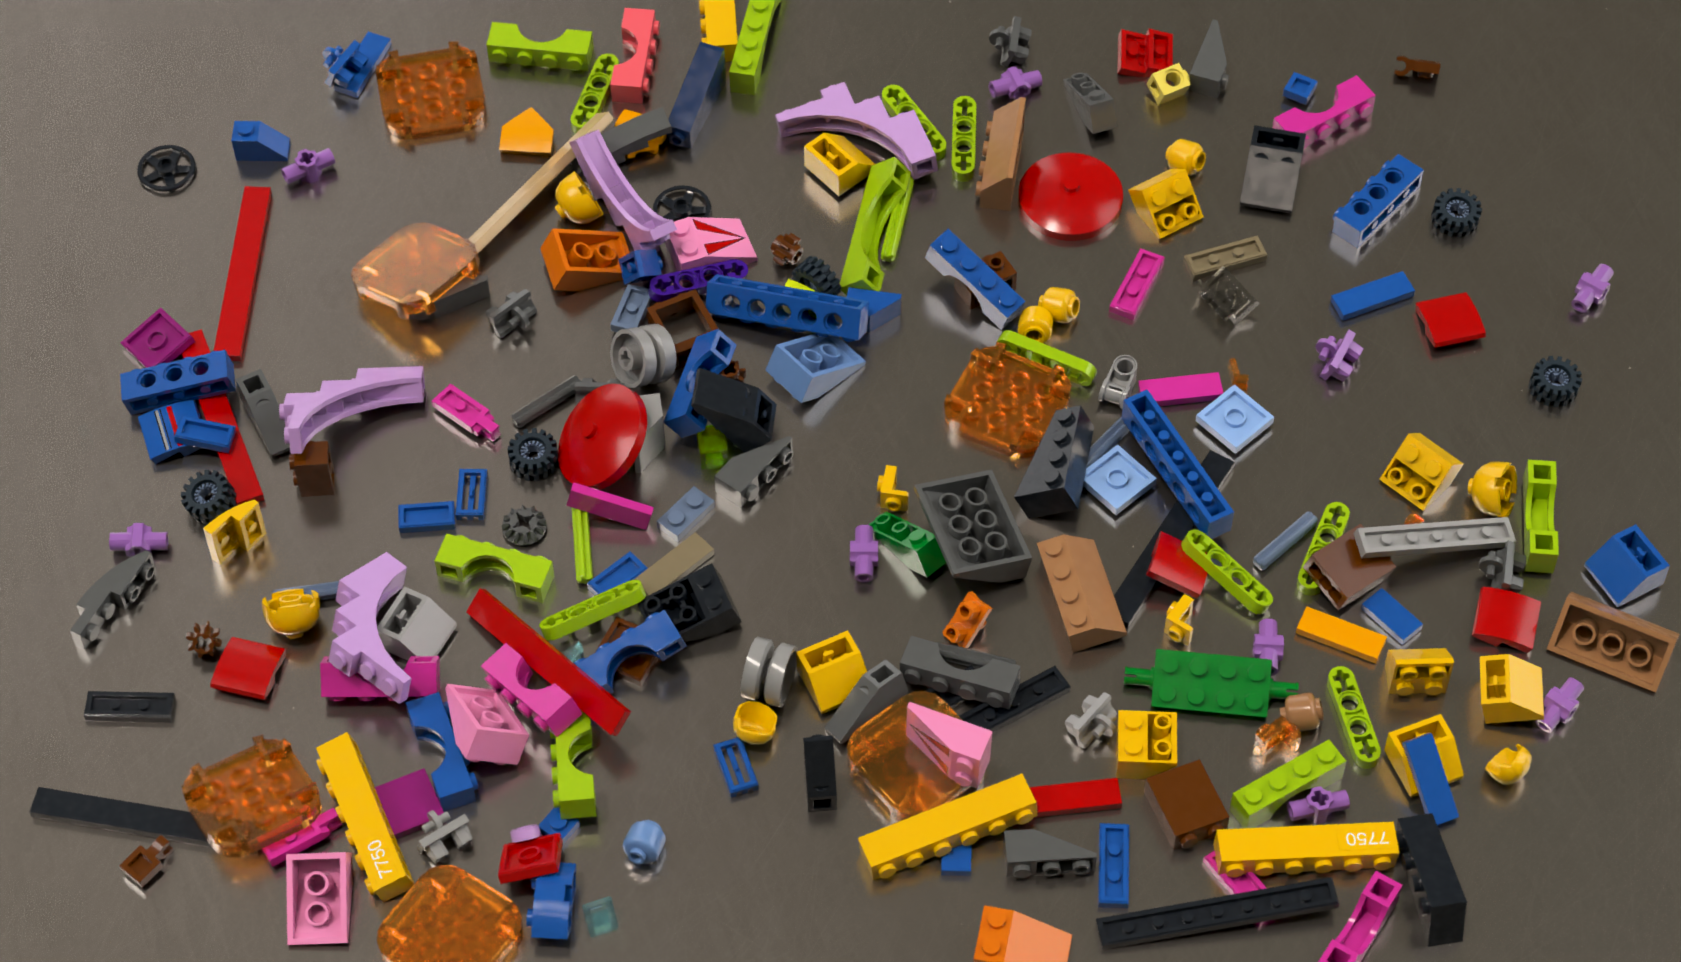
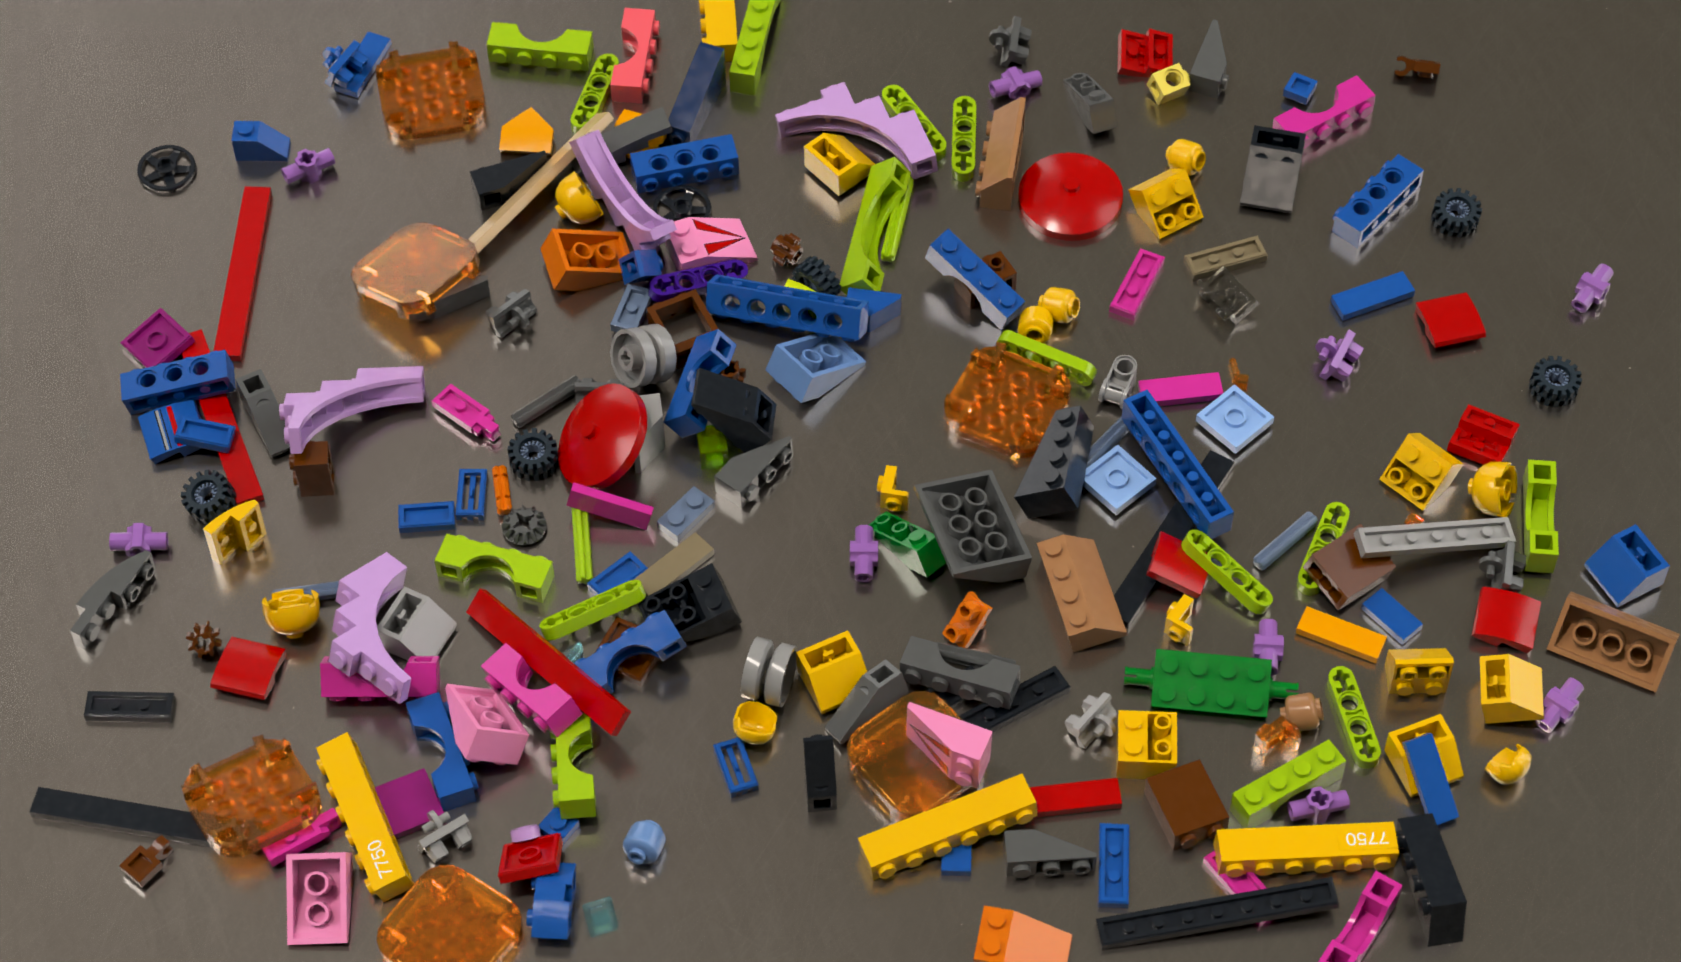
(500, 181): none -> black slope
(502, 490): none -> orange axle
(684, 163): none -> blue brick
(1482, 436): none -> red slope

